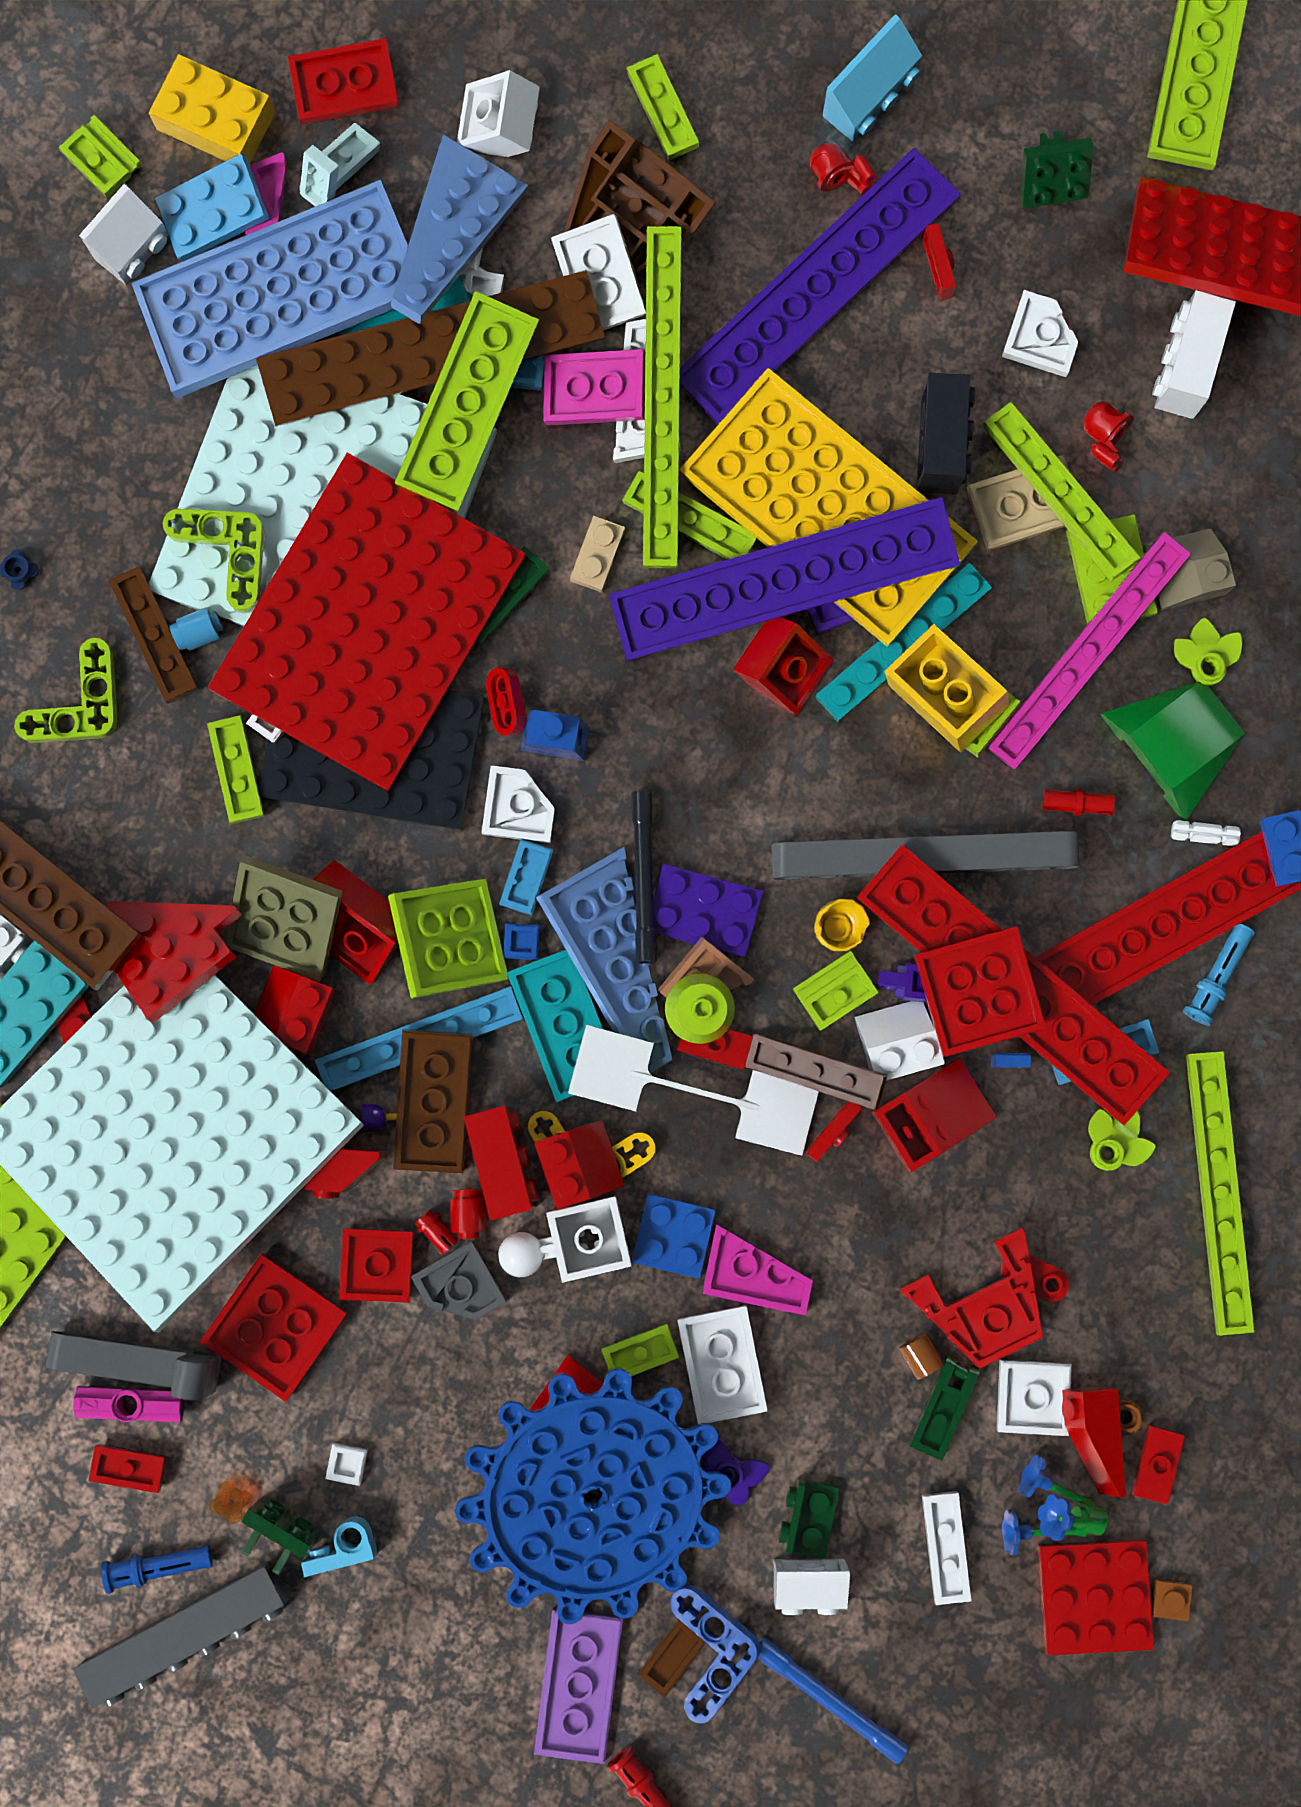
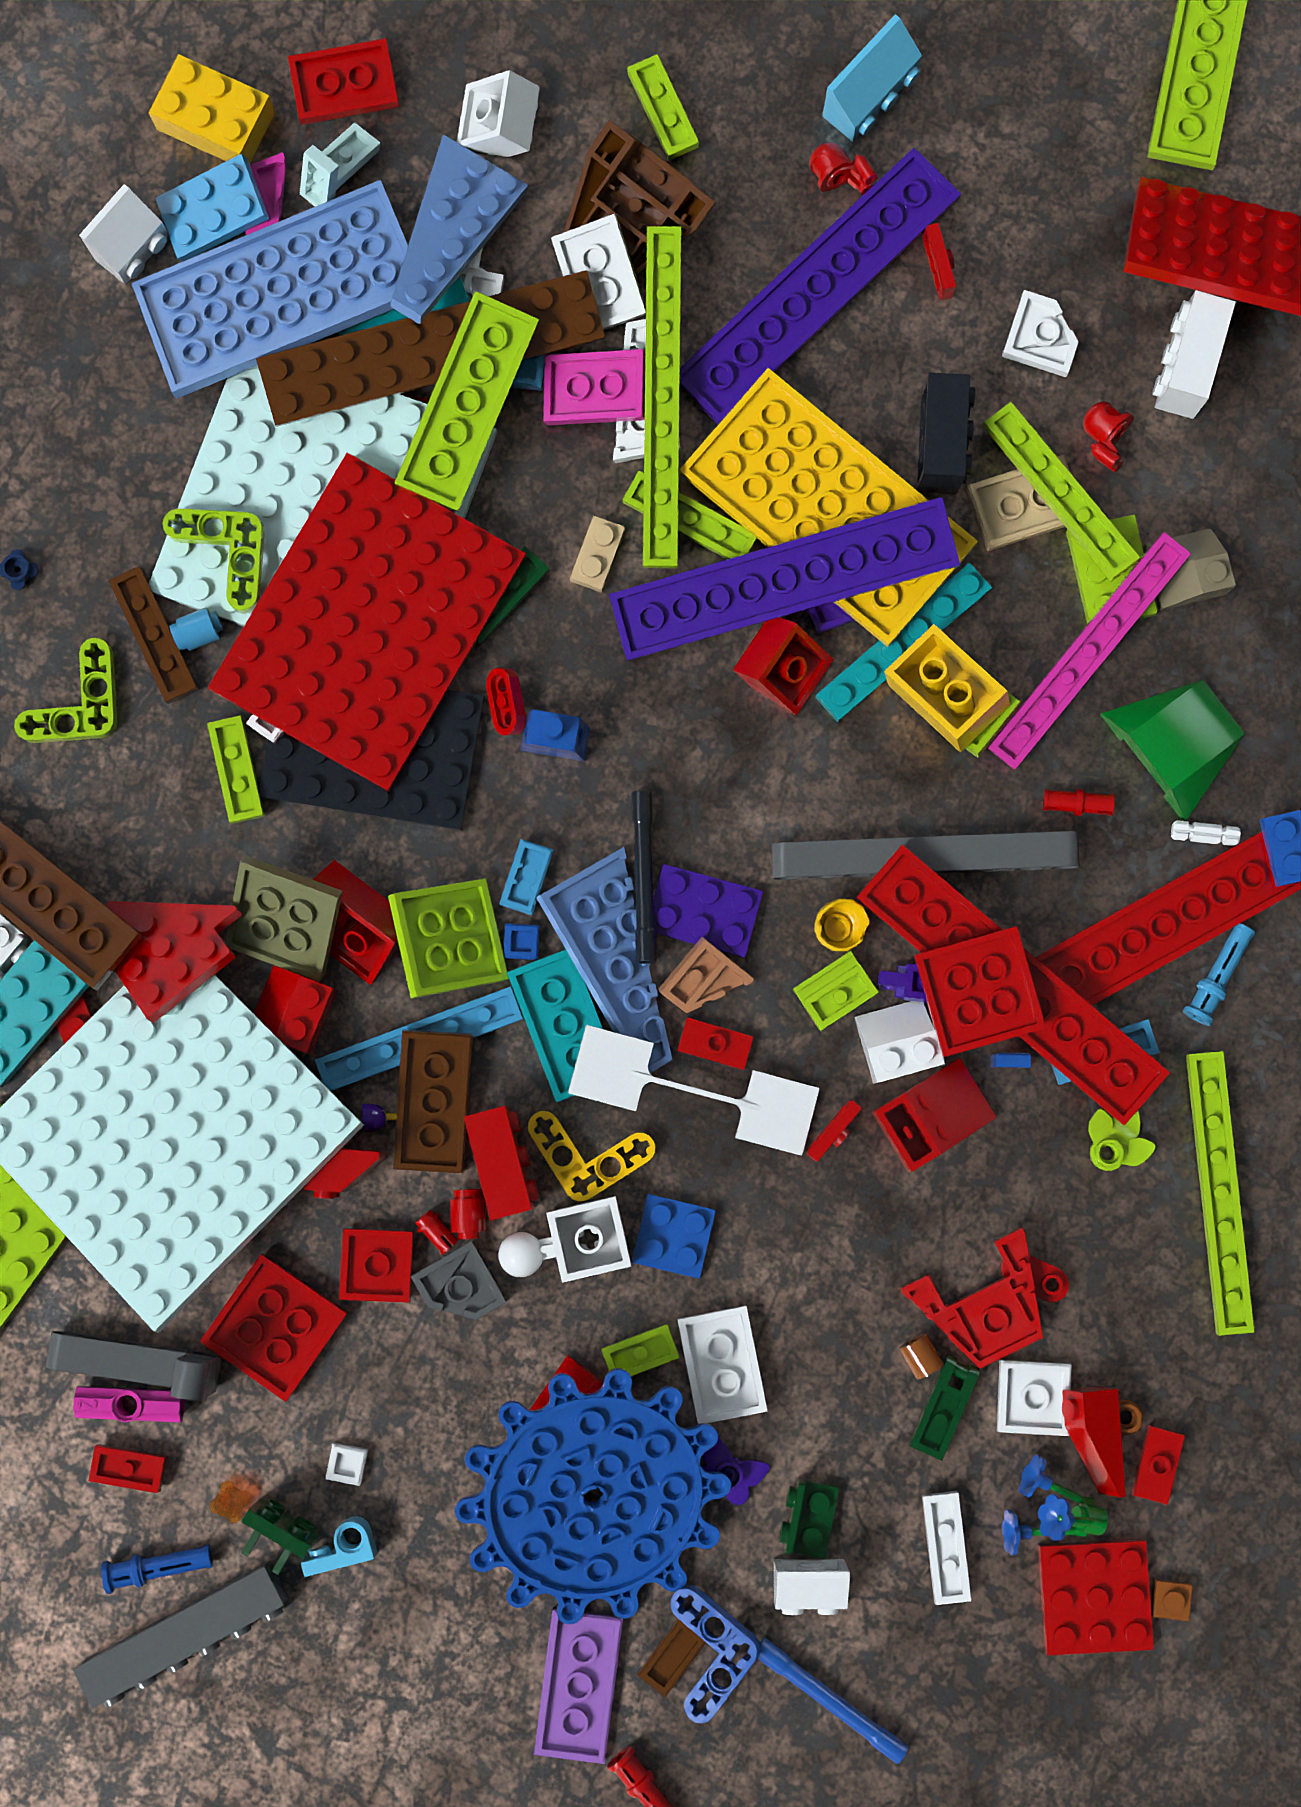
(100, 156): lime plate -> none
(516, 807): white plate -> none
(579, 1164): red slope -> none
(699, 1008): lime cone -> none
(752, 1276): dark pink wing -> none
(816, 1071): plate -> none
(1056, 171): dark green plate -> none
(1208, 648): lime plate -> none

